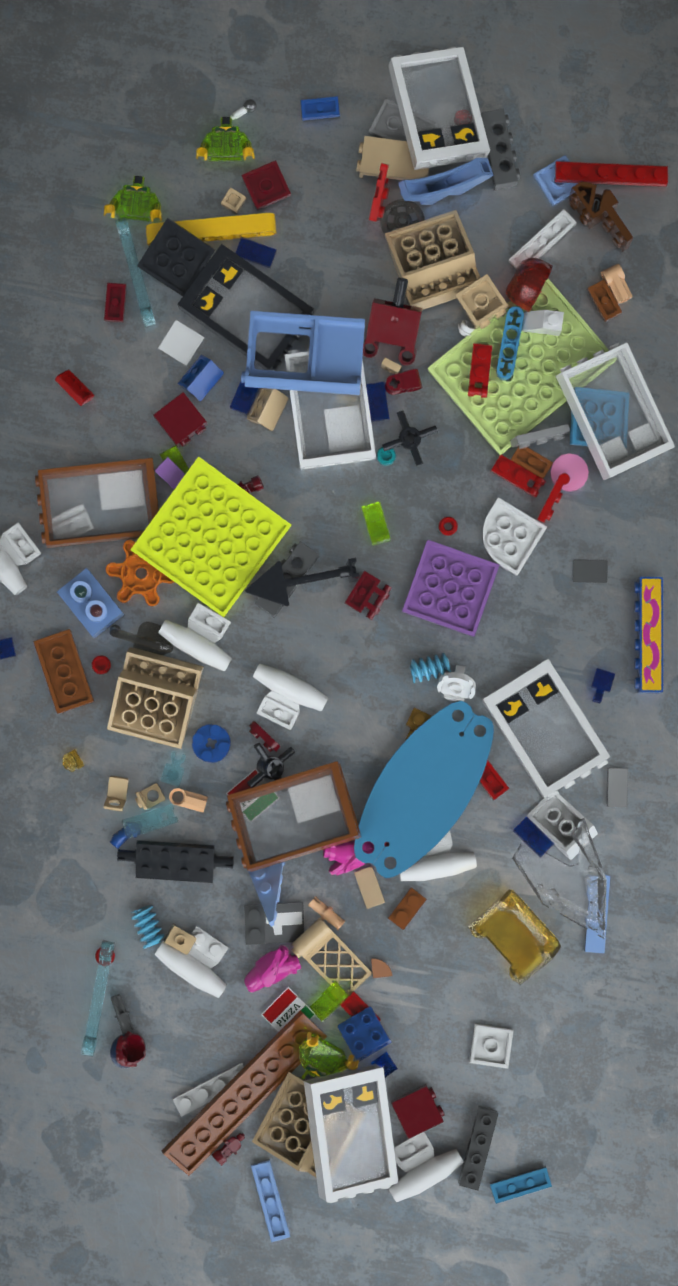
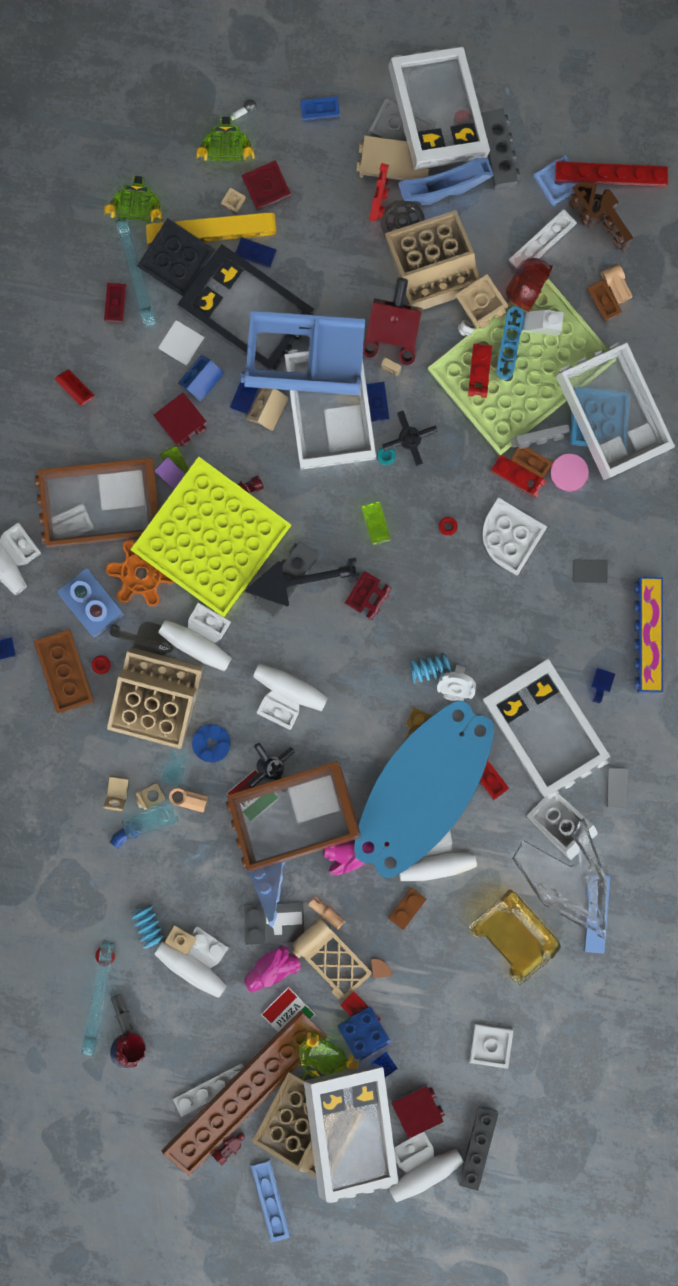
(72, 761): clear yellow plate -> none
(175, 861): black plate -> none
(257, 731): dark red plate -> none
(329, 1001): clear neon green slope -> none
(369, 887): tan slope -> none
(406, 382): dark red piece -> none
(450, 588): medium lavender plate -> none
(520, 1185): dark azure plate -> none
(533, 837): clear blue plate -> none
(554, 496): red plate -> none

